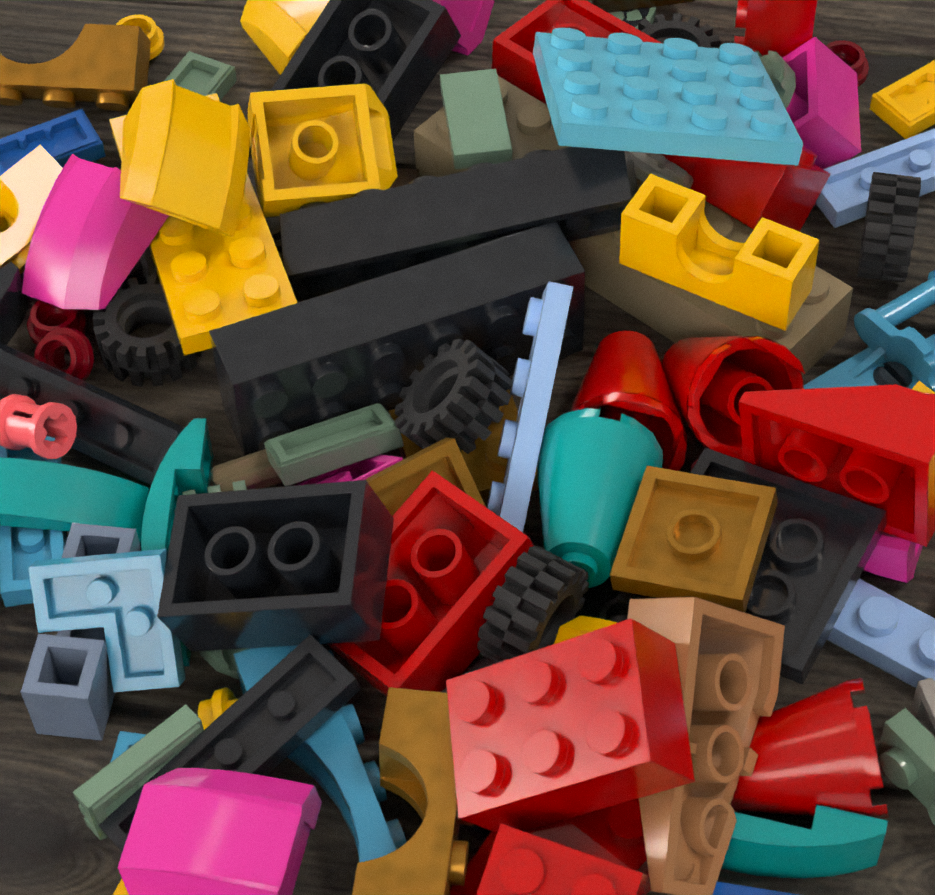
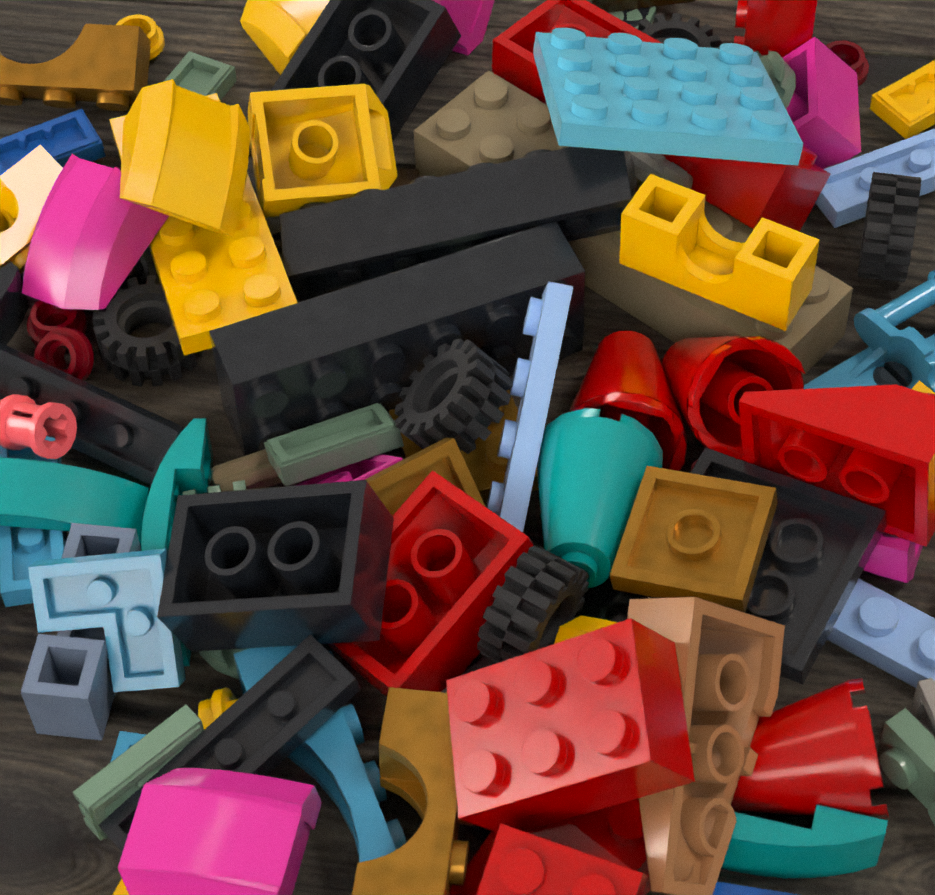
(475, 118): sand green tile -> none

